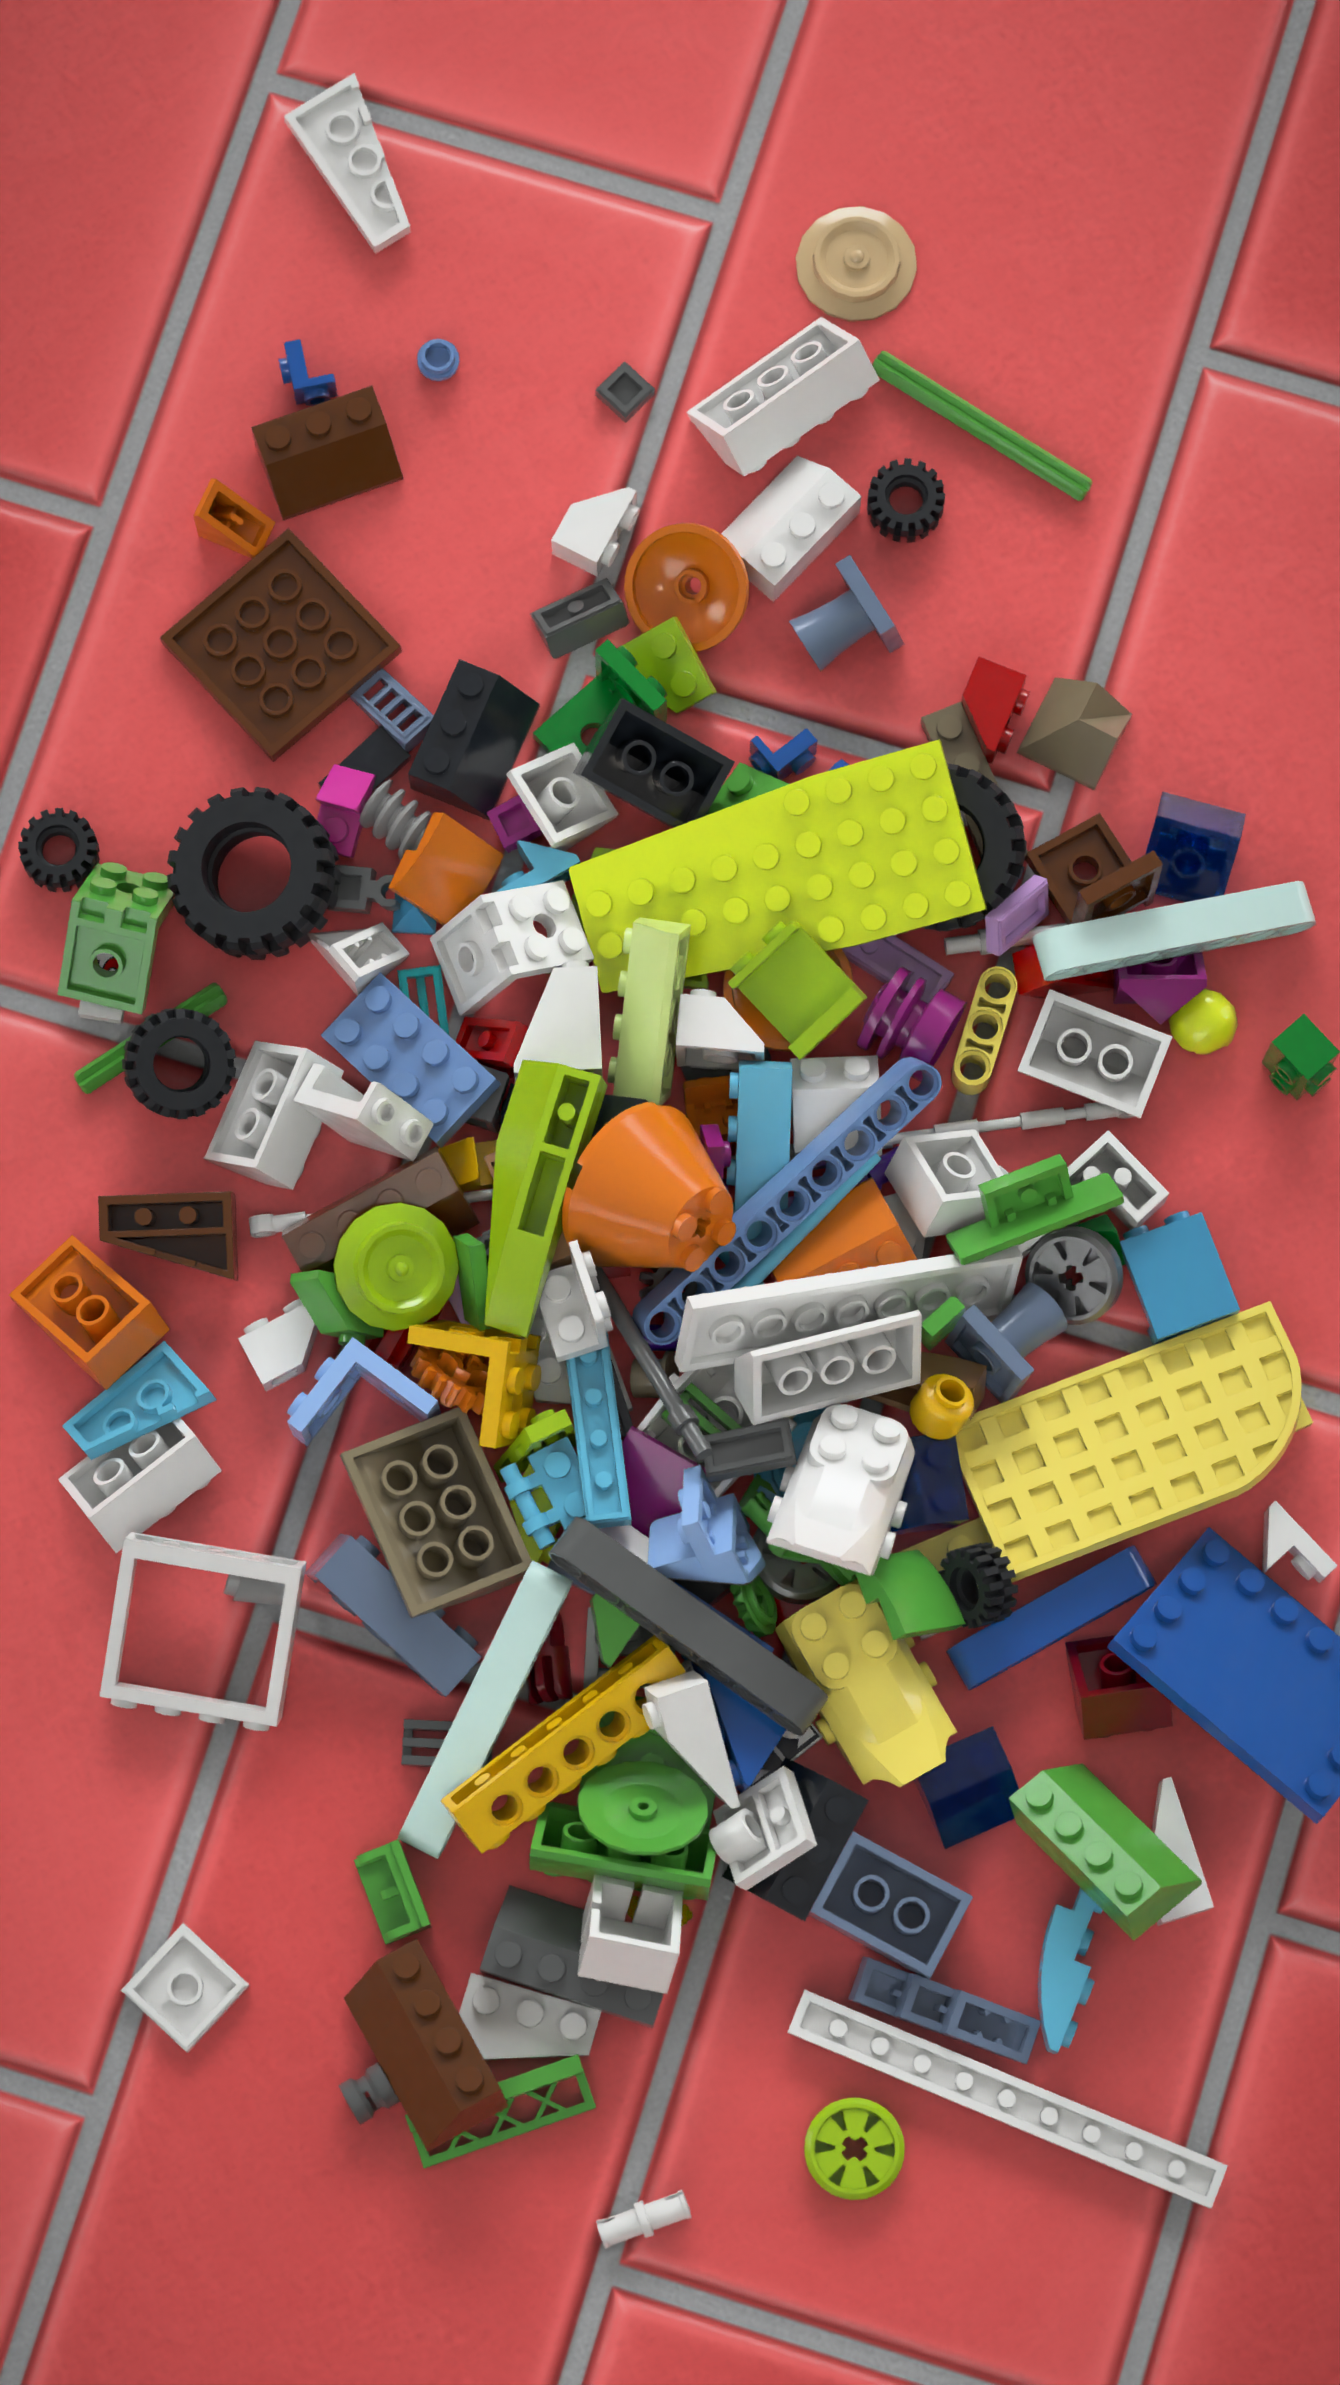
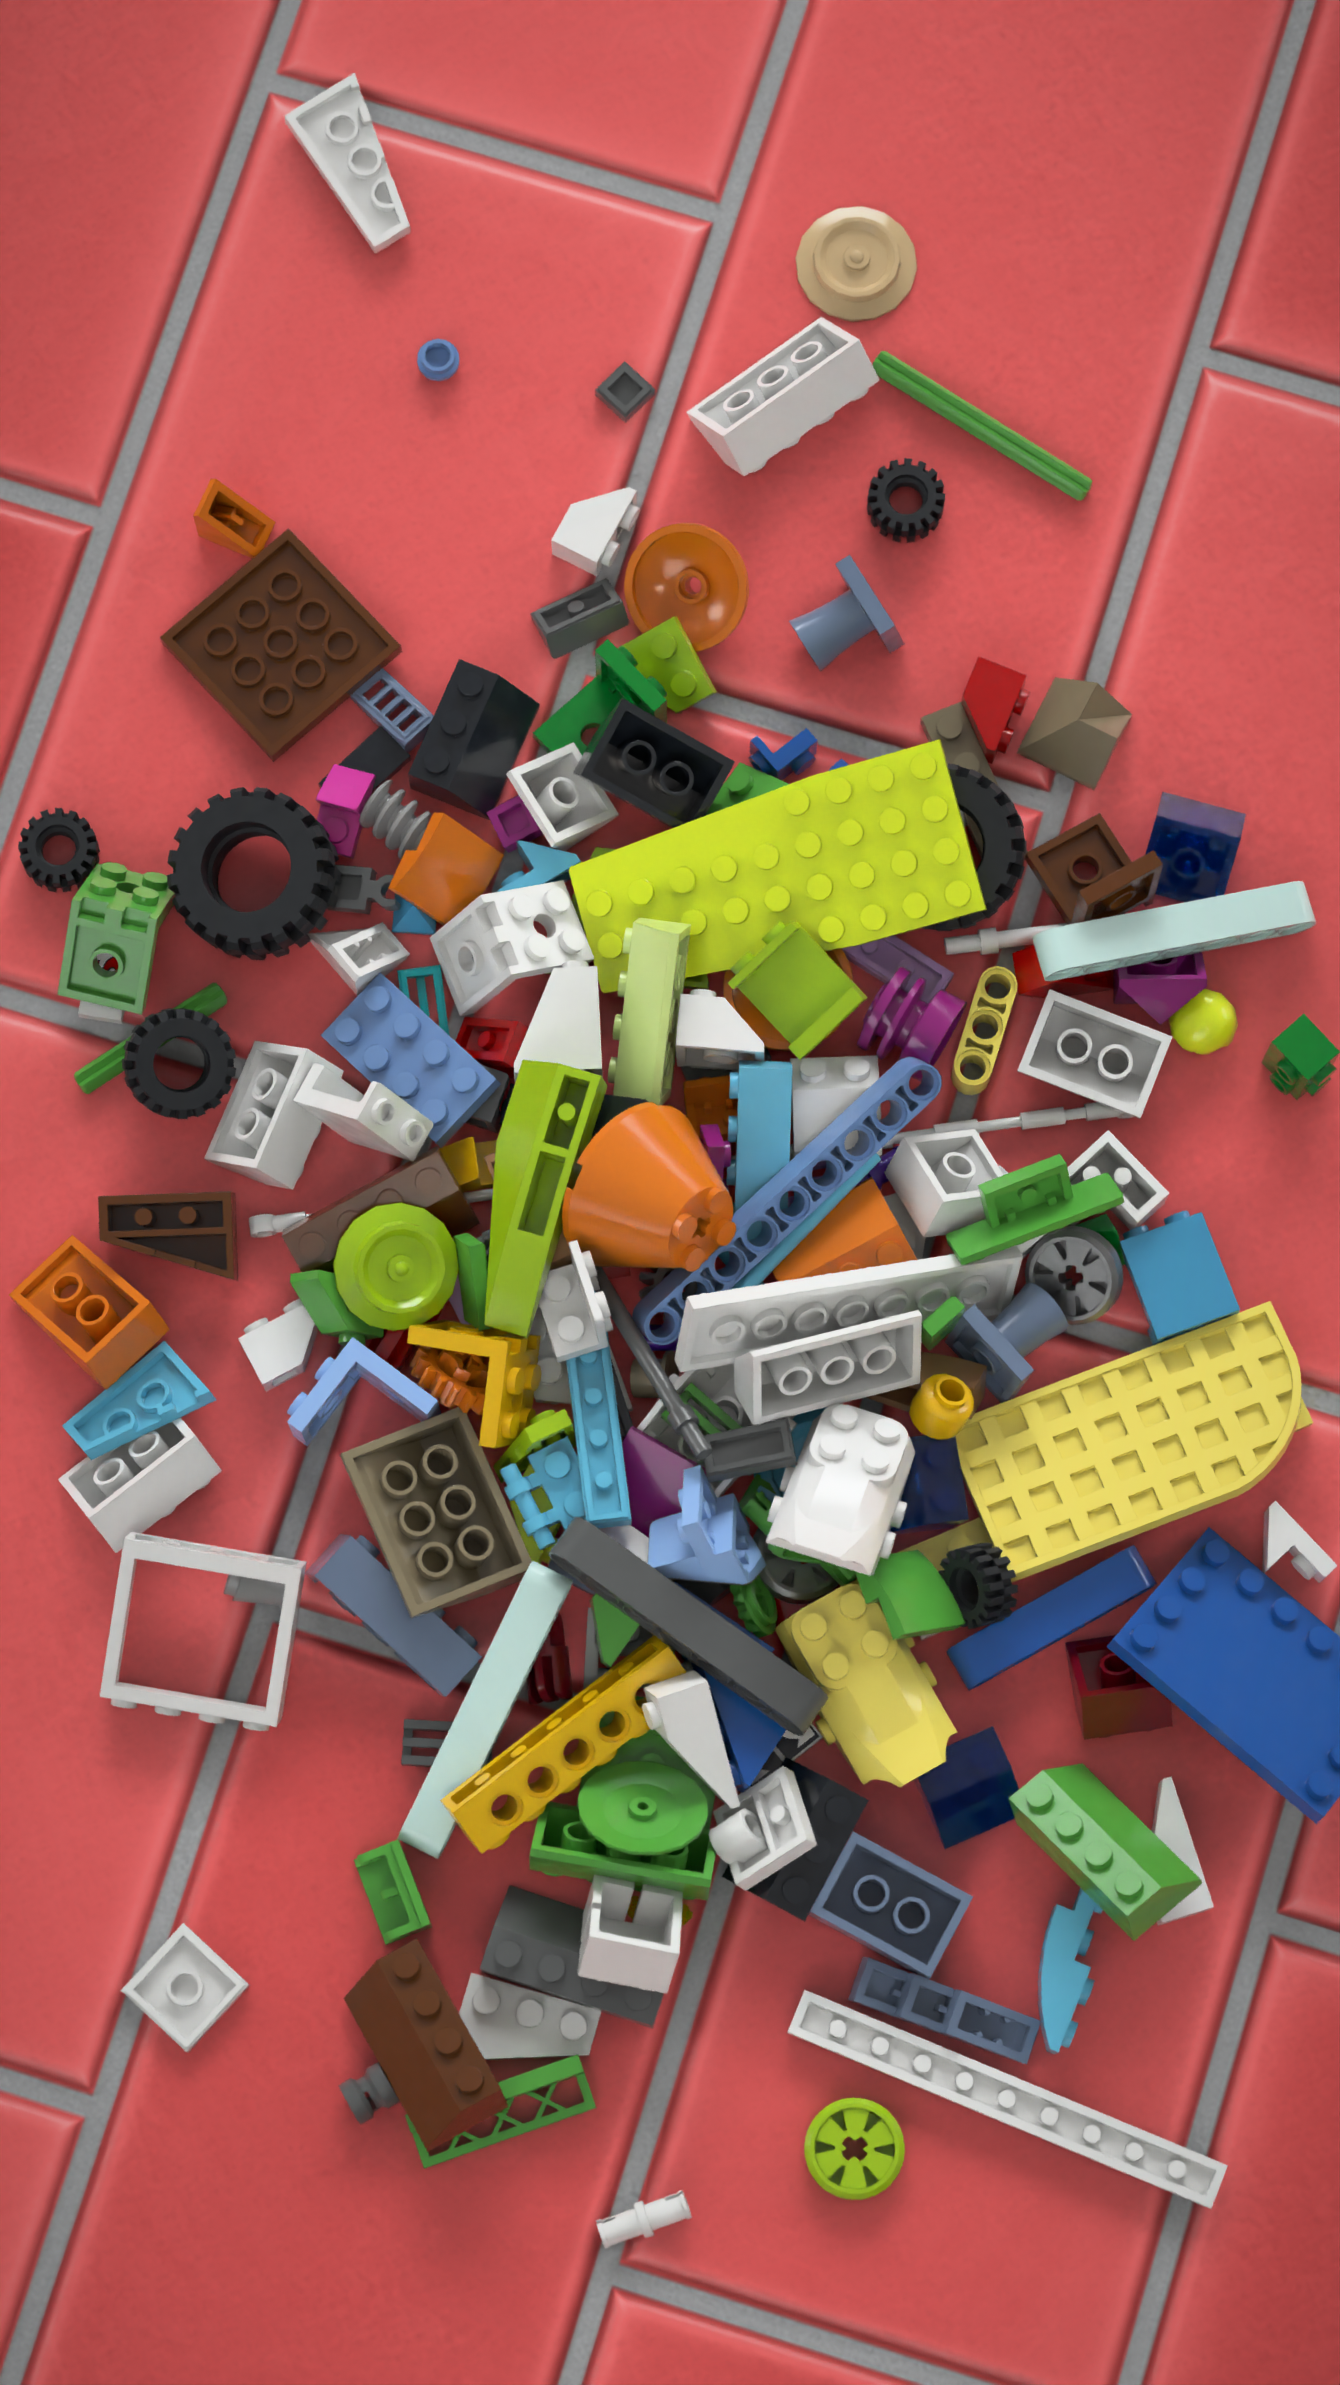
(306, 389): blue bracket -> none
(327, 453): reddish brown slope -> none
(792, 524): white slope -> none
(1017, 915): lavender tile -> none

